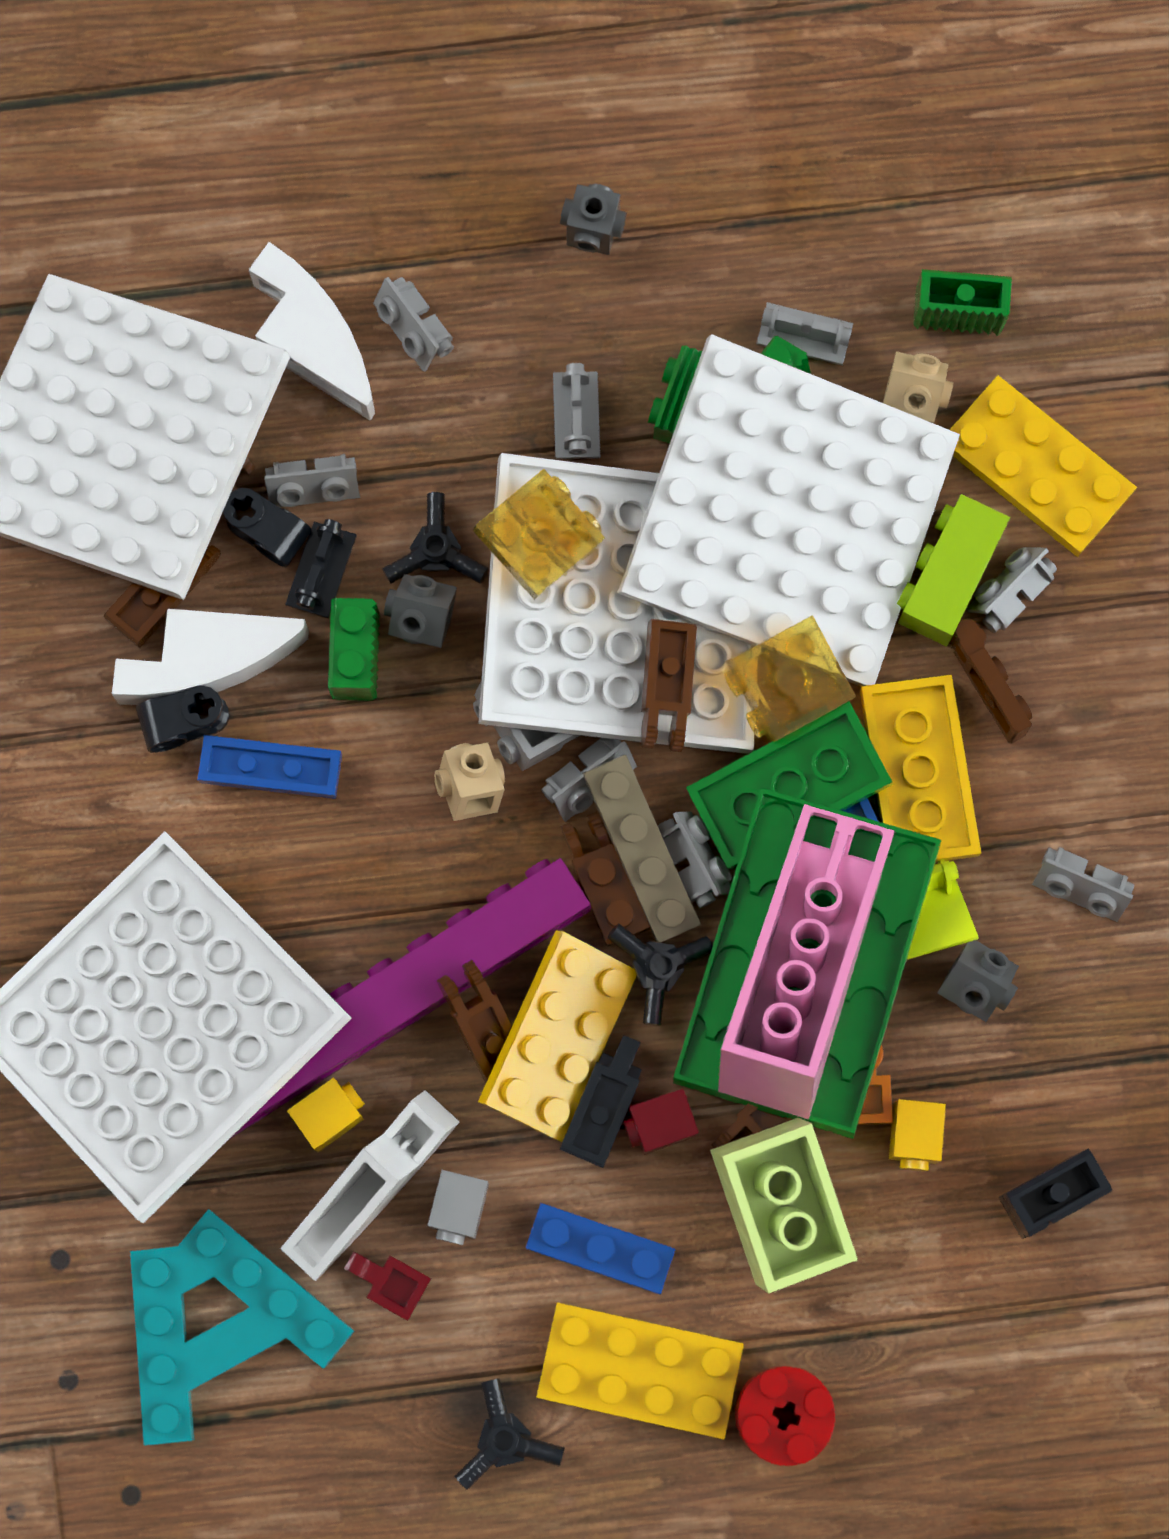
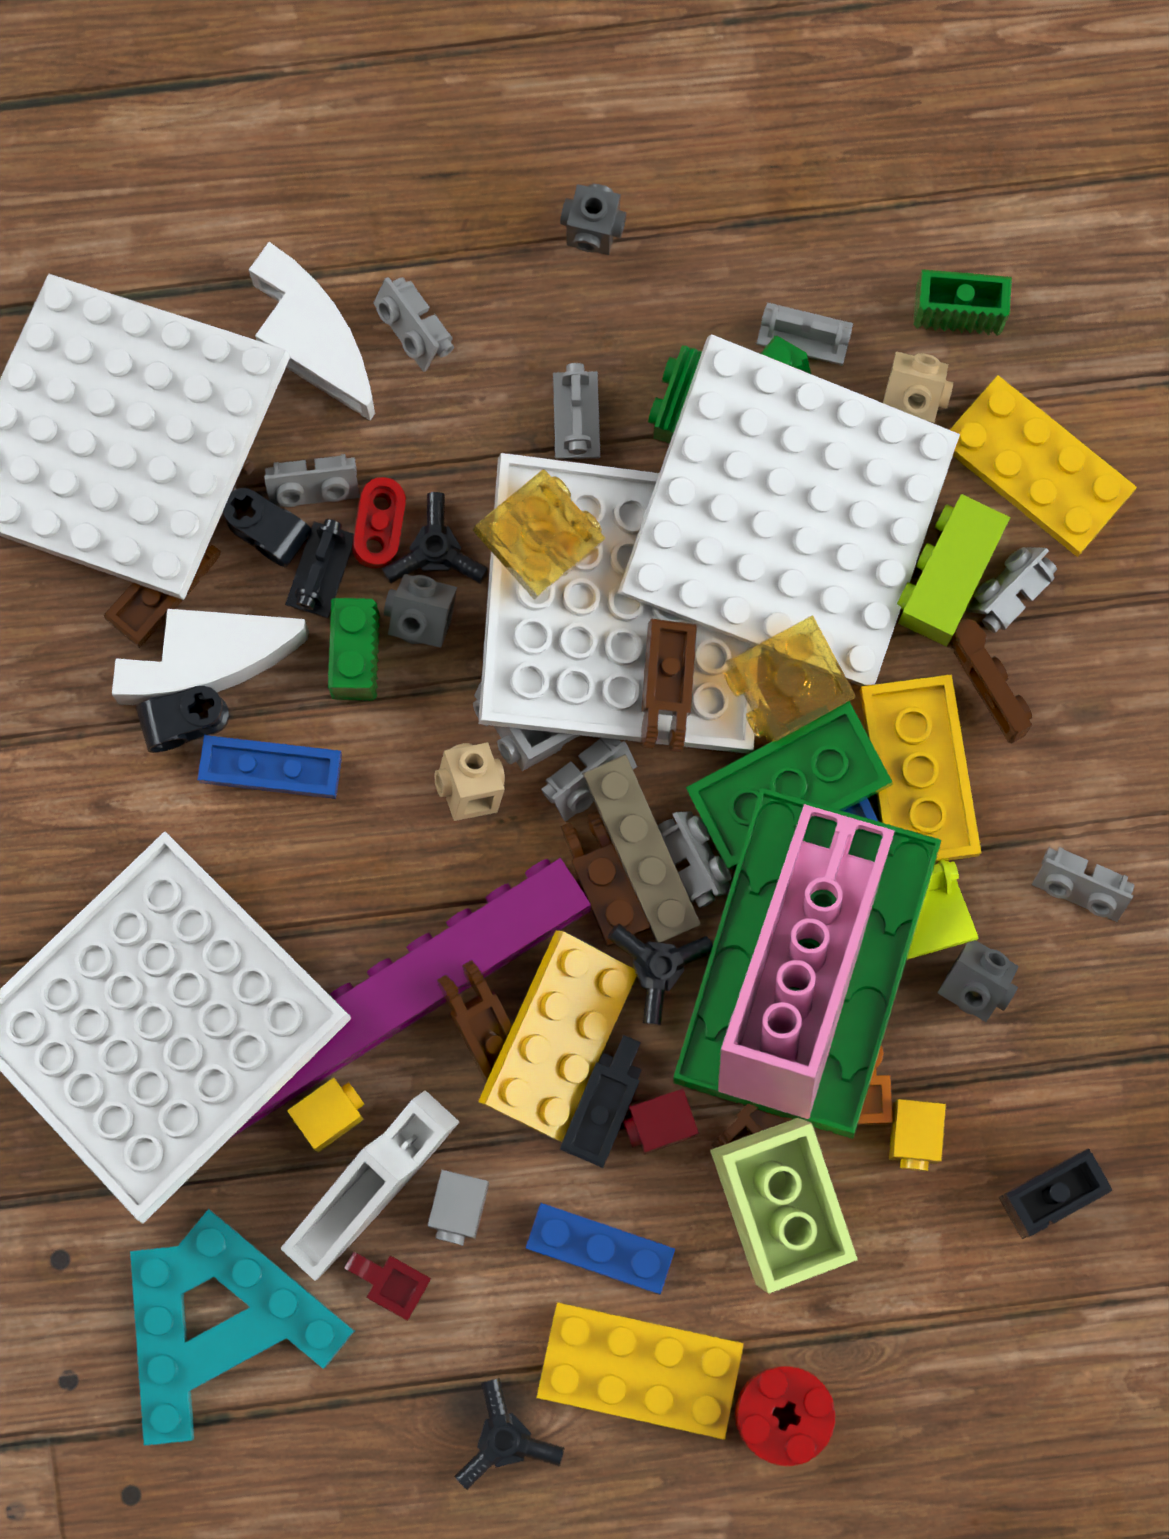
(379, 524): none -> red plate

